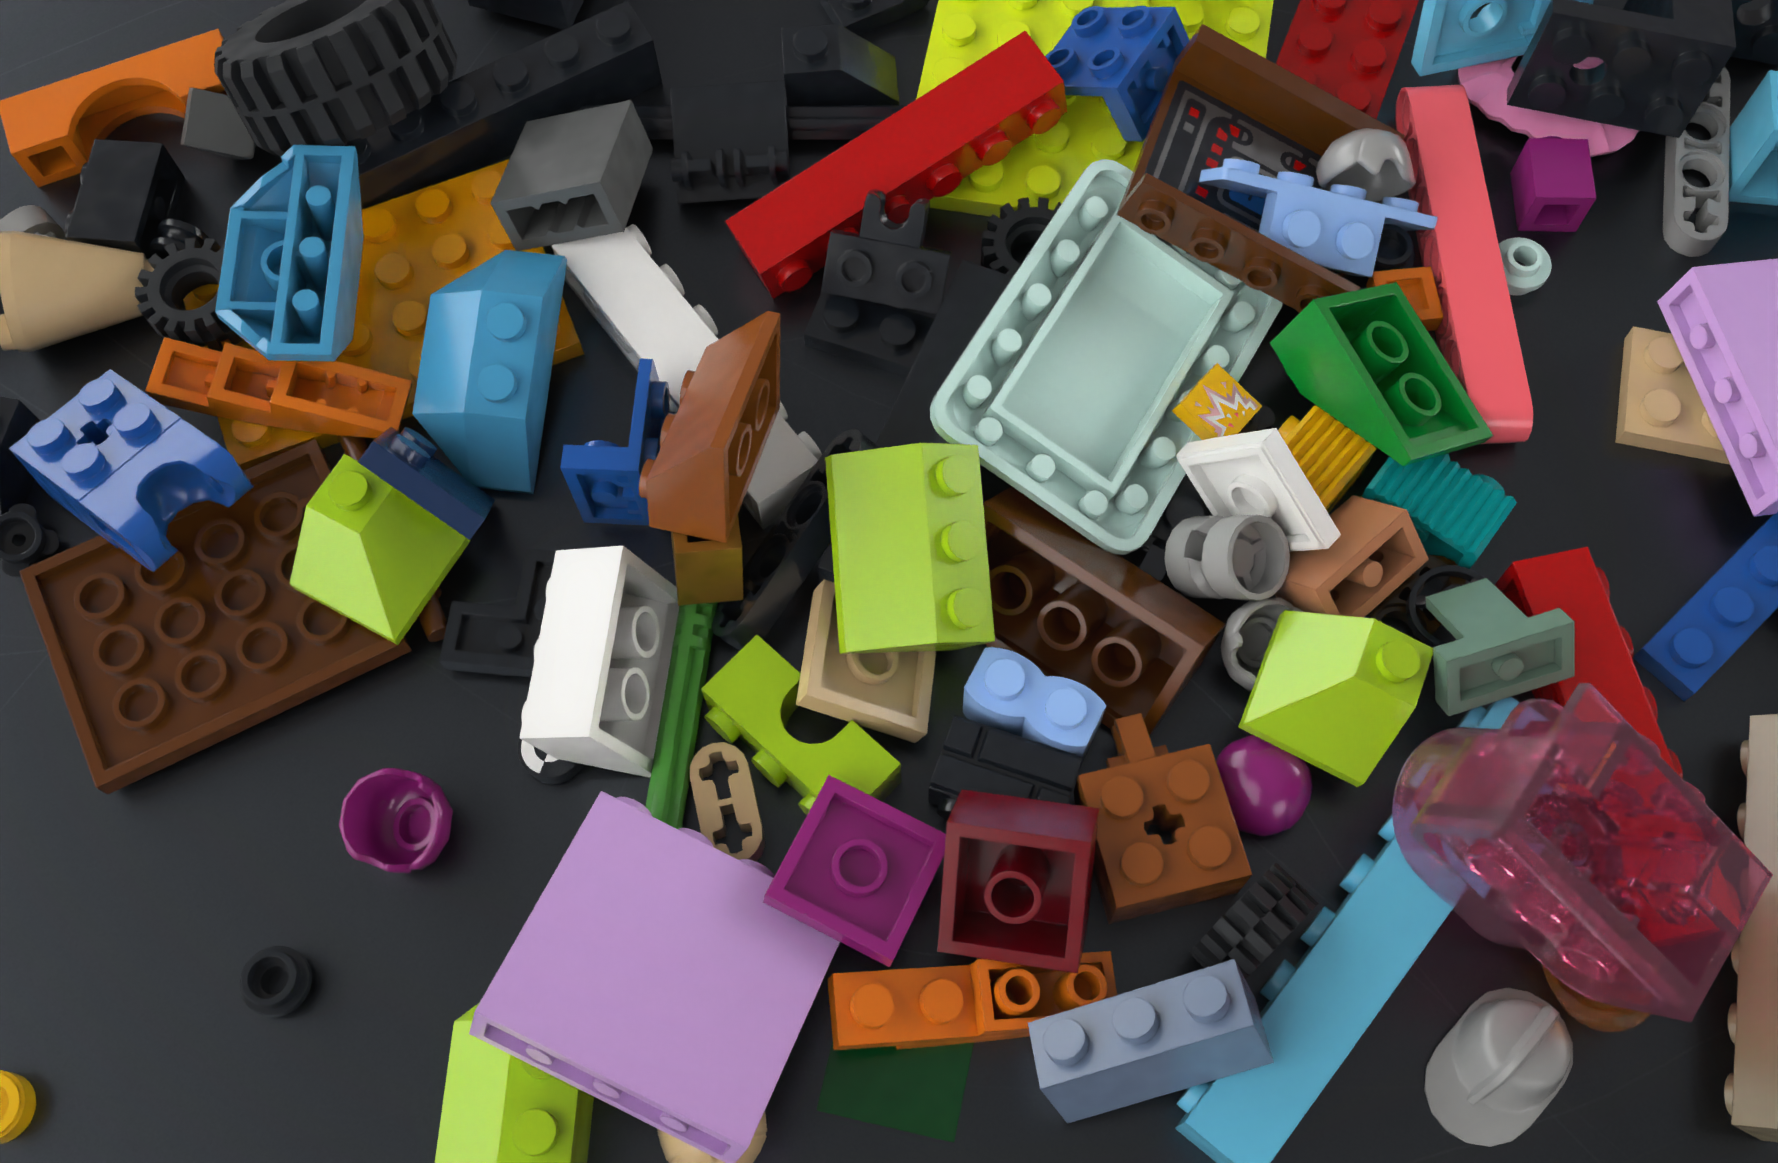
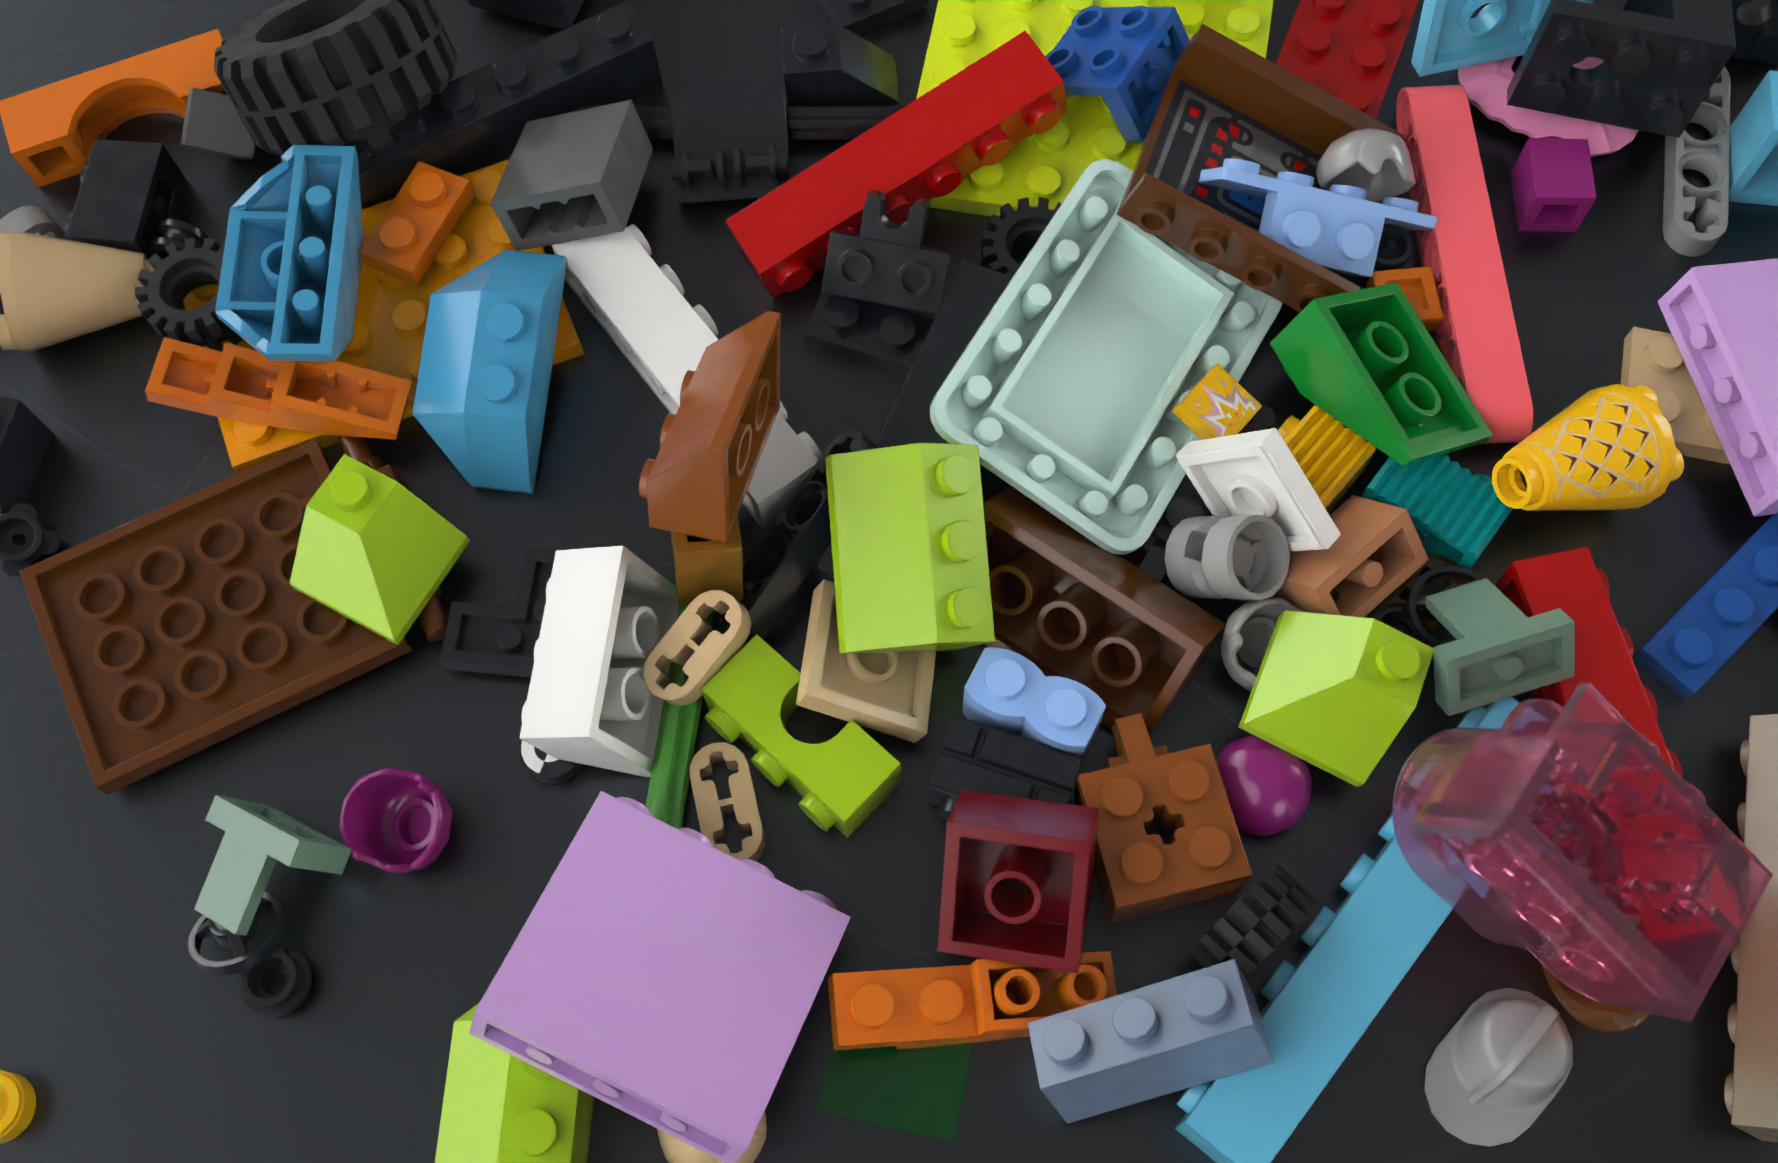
(128, 466): blue brick -> none
(239, 875): none -> piece
(409, 466): dark blue plate -> none
(417, 223): none -> orange plate
(607, 476): blue bracket -> none
(696, 647): none -> tan beam
(857, 870): magenta bracket -> none
(1524, 278): light aqua plate -> none
(1594, 455): none -> yellow cone

